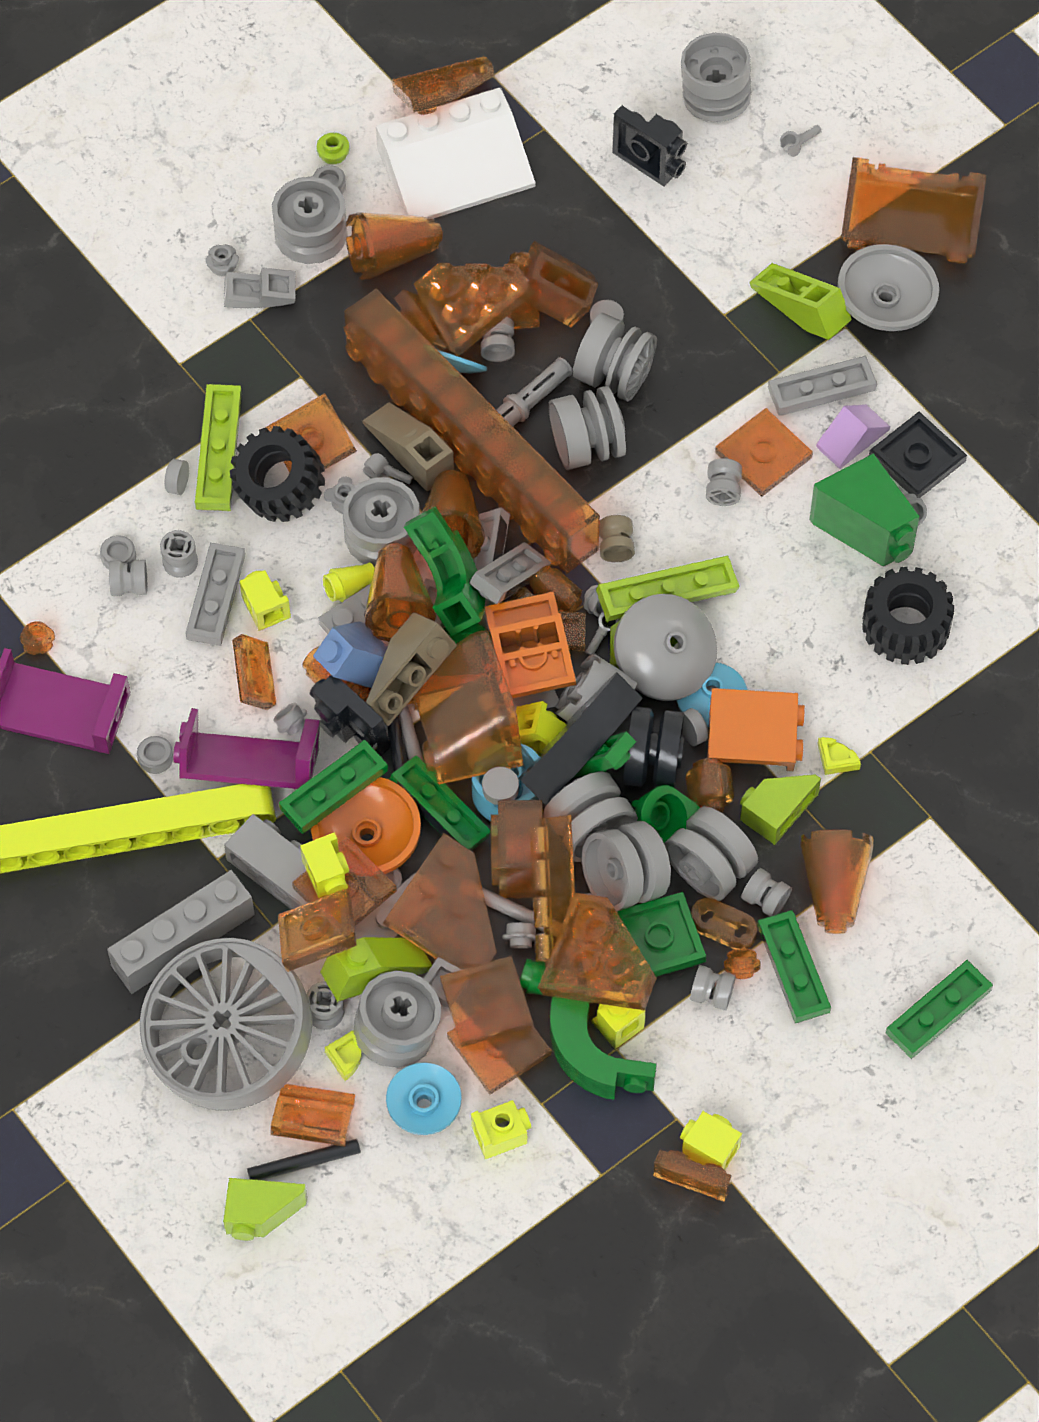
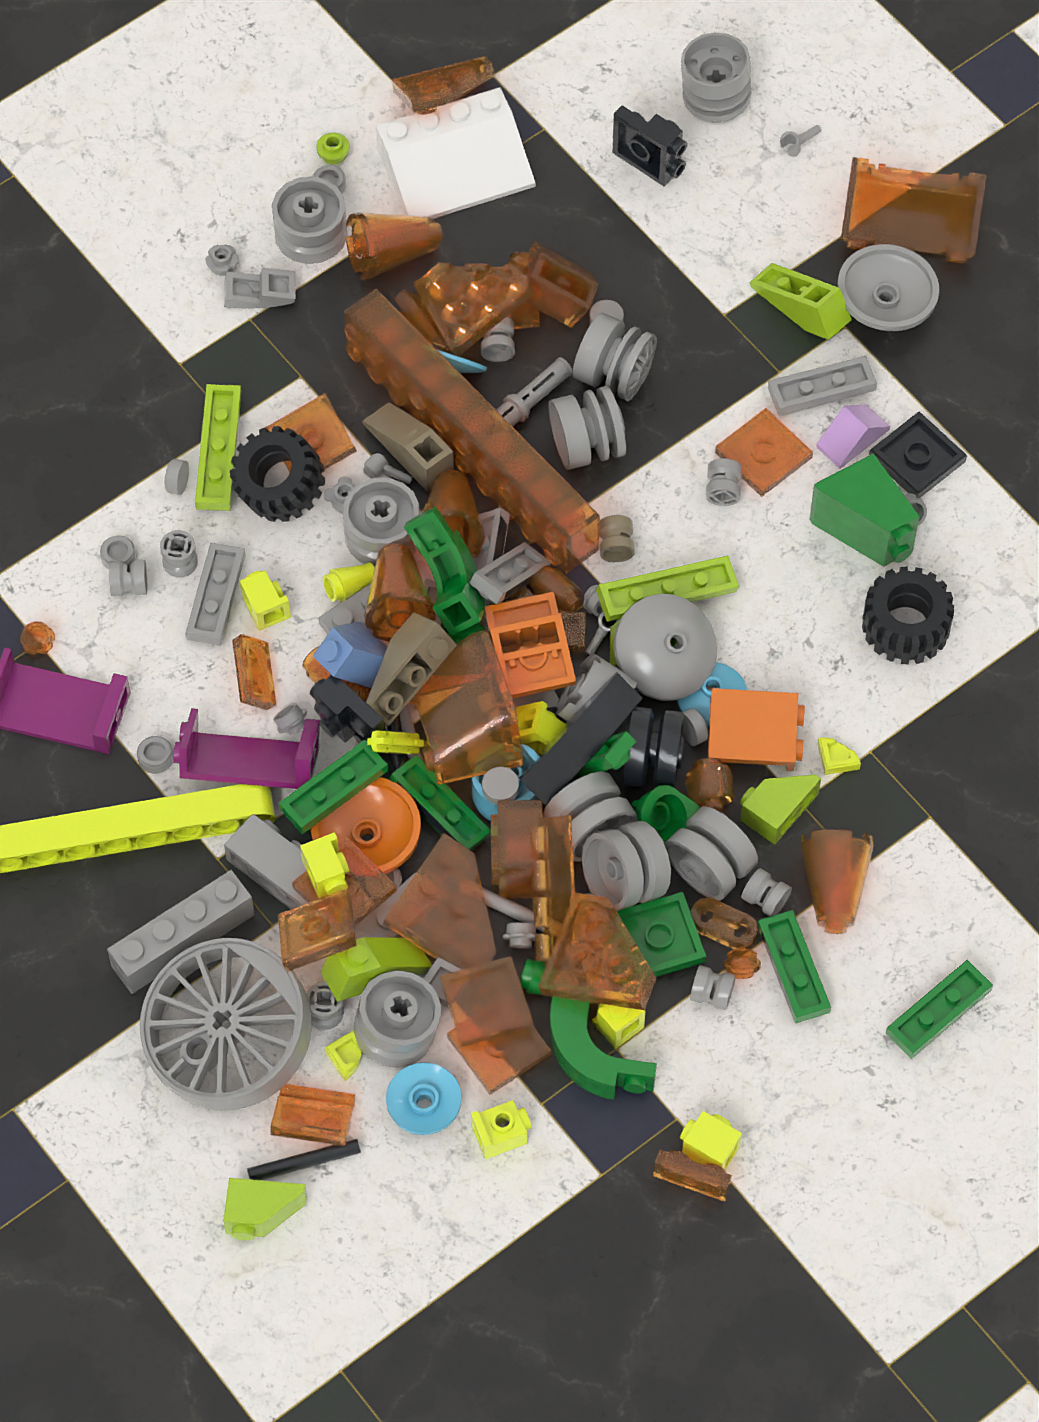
(395, 742): none -> neon yellow axle

